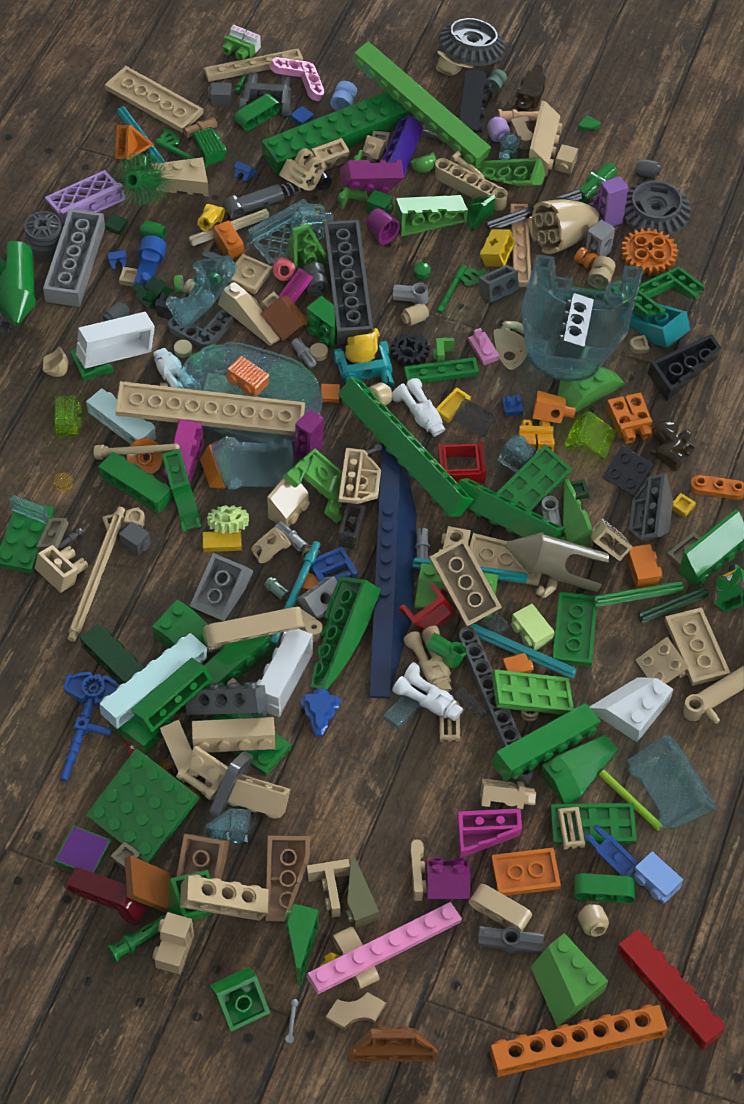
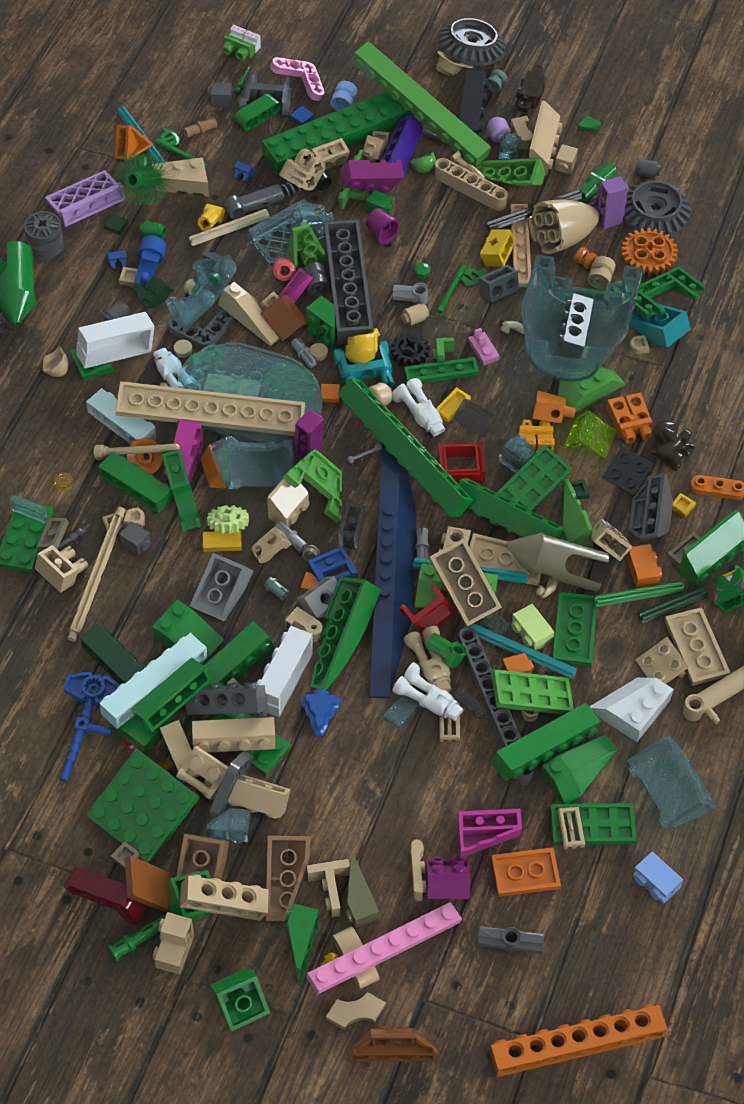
(67, 415): clear neon green brick -> none
(74, 258): light grey brick -> none
(83, 850): dark purple tile -> none
(153, 99): tan plate -> none
(162, 308): black bracket -> none
(178, 283): bright green tile -> none
(209, 146): green brick -> none
(228, 240): orange brick -> none
(247, 376): orange brick -> none
(248, 65): tan tile -> none
(250, 273): tan plate -> none
(250, 627): tan beam -> none
(289, 1038): light grey hinge -> none
(309, 561): teal bar -> none
(359, 478): tan wedge -> none
(429, 213): bright green wedge -> none
(479, 210): green slope -> none
(500, 908): tan beam -> none
(507, 793): tan hips -> none
(508, 115): light nougat pin -> none
(510, 342): tan piece -> none
(512, 405): blue tile -> none
(550, 514): light grey piece -> none
(567, 979): bright green wedge -> none
(593, 920): tan head -> none
(600, 238): light grey brick -> none
(604, 888): green beam -> none
(613, 852): blue hinge -> none
(630, 799): lime bar -> none
(671, 989): red brick -> none
(681, 366): black wedge -> none

